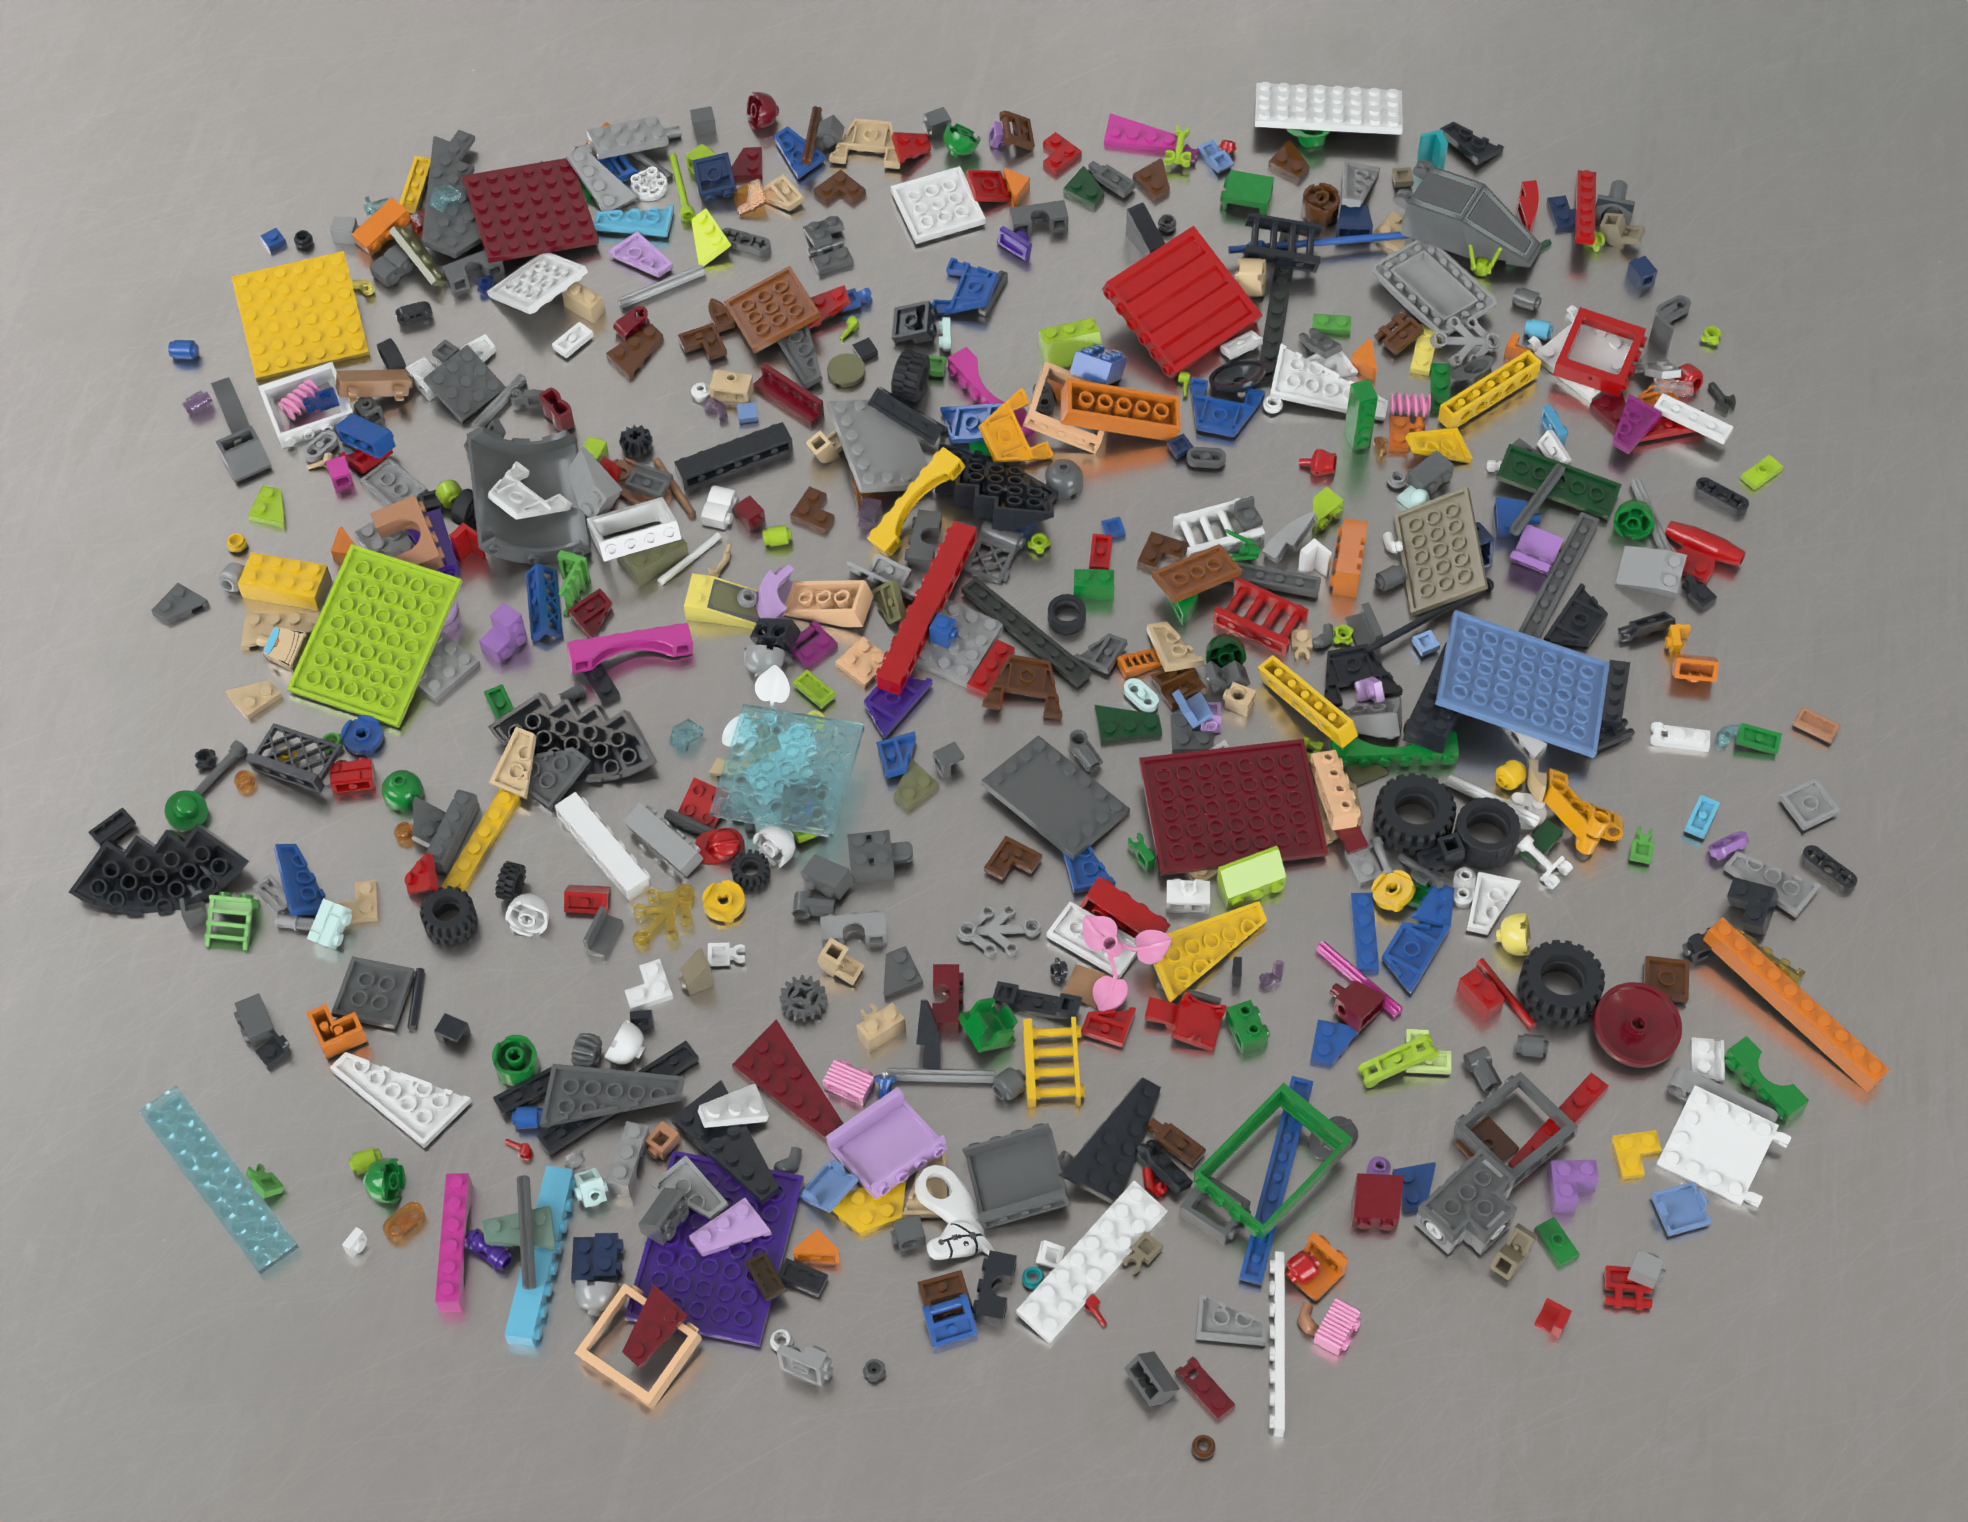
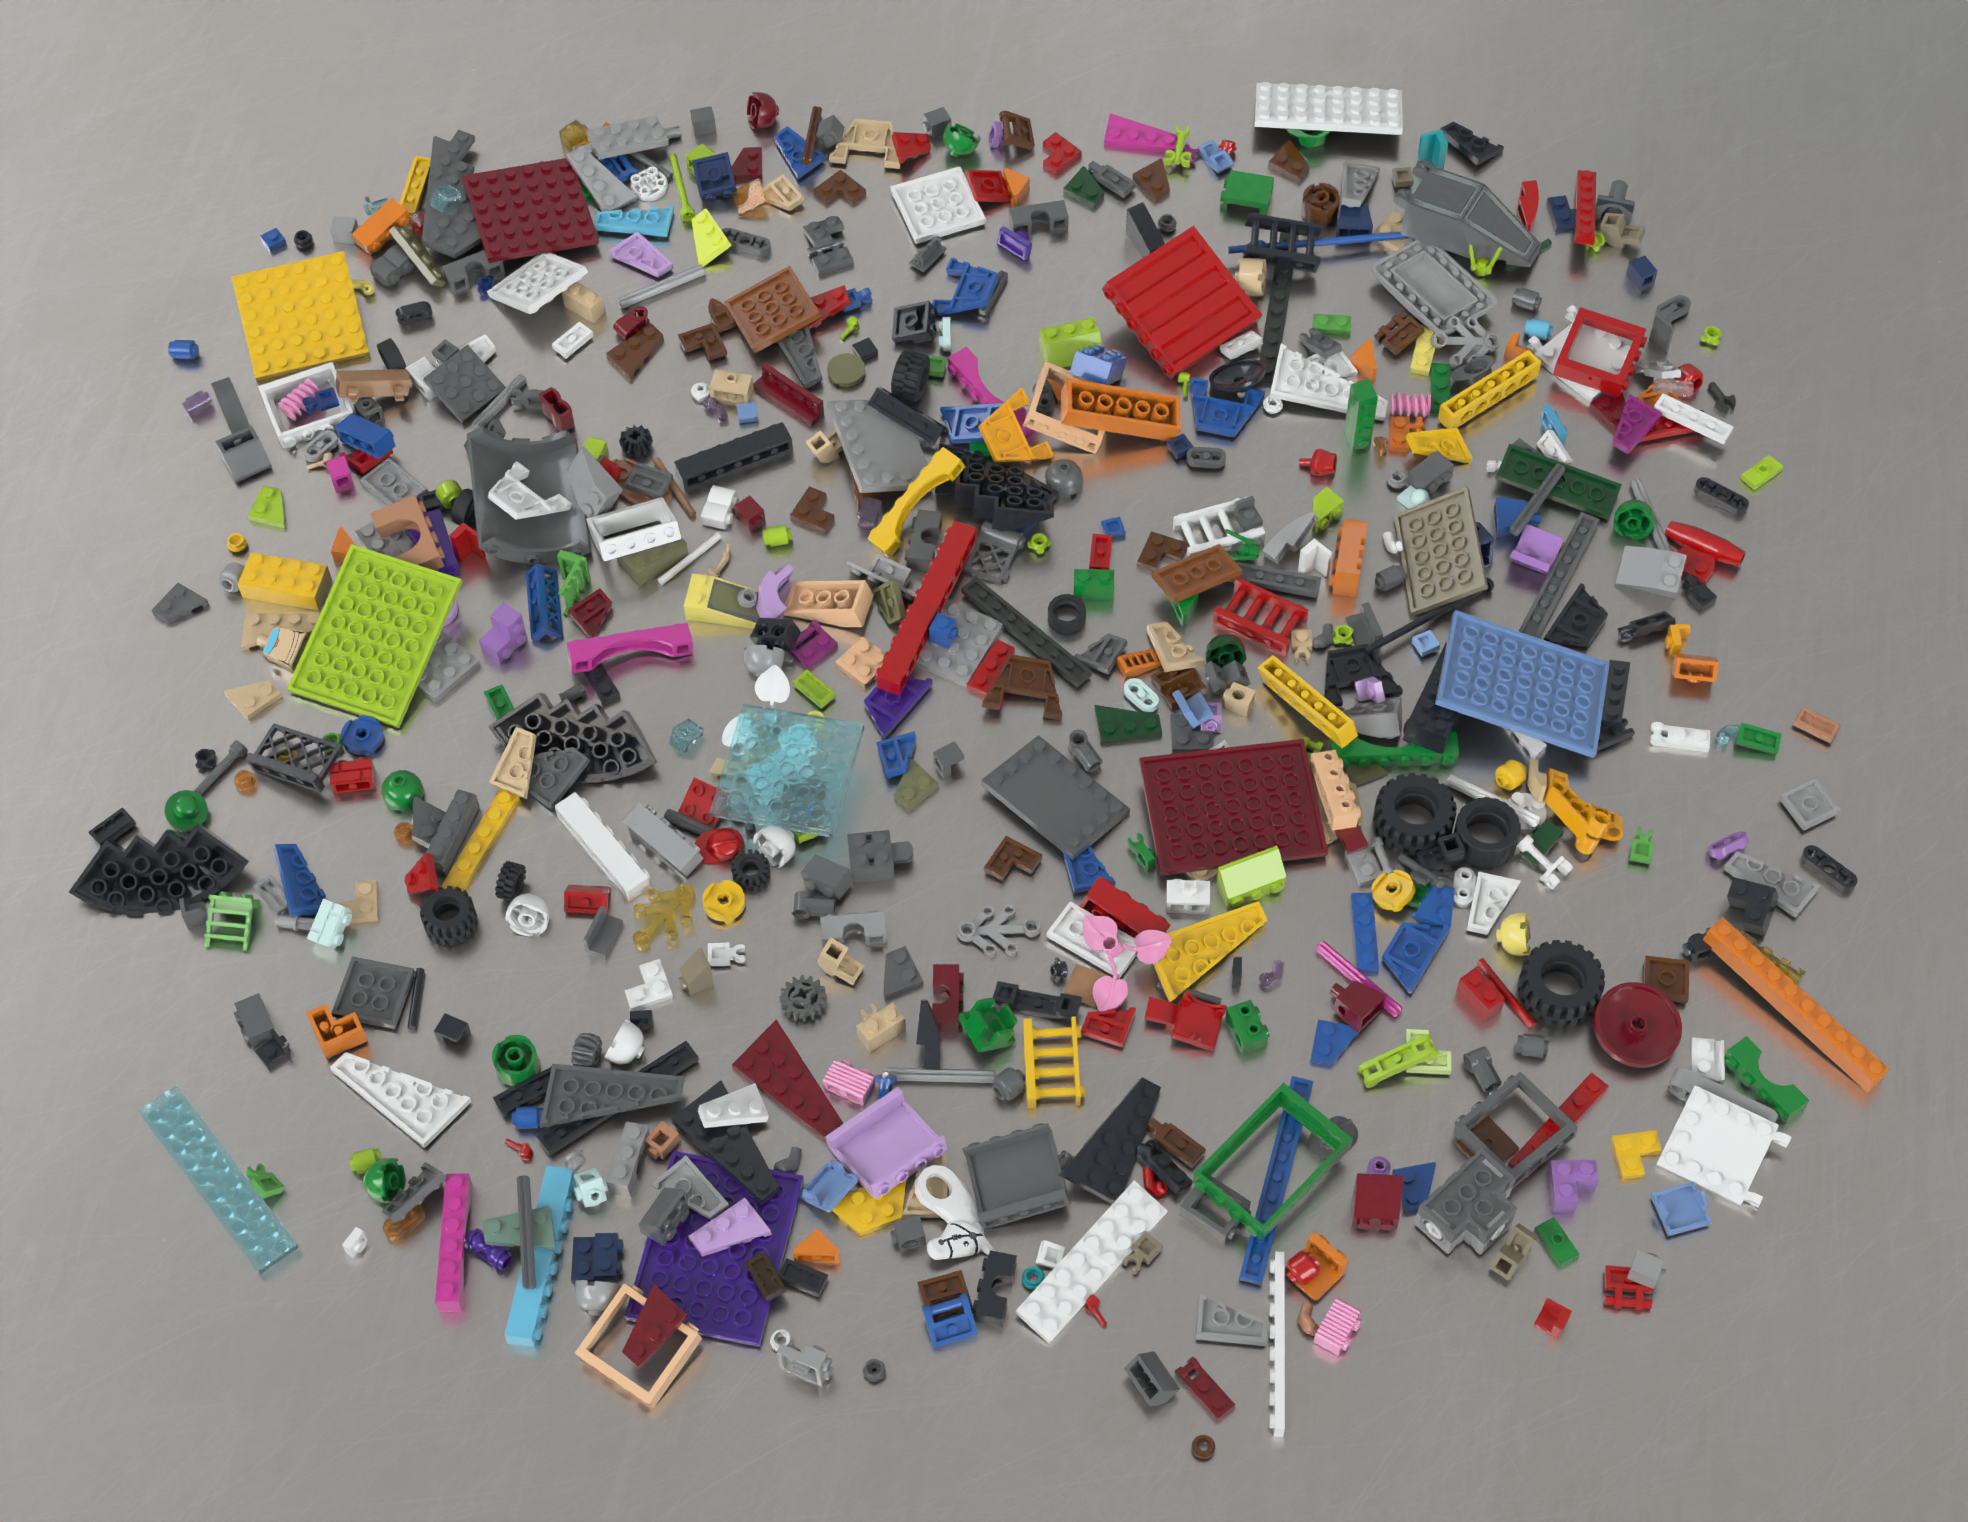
(419, 1187): none -> dark grey wing
(573, 135): none -> clear yellow brick
(928, 254): none -> dark grey hinge
(1702, 816): medium azure plate -> none

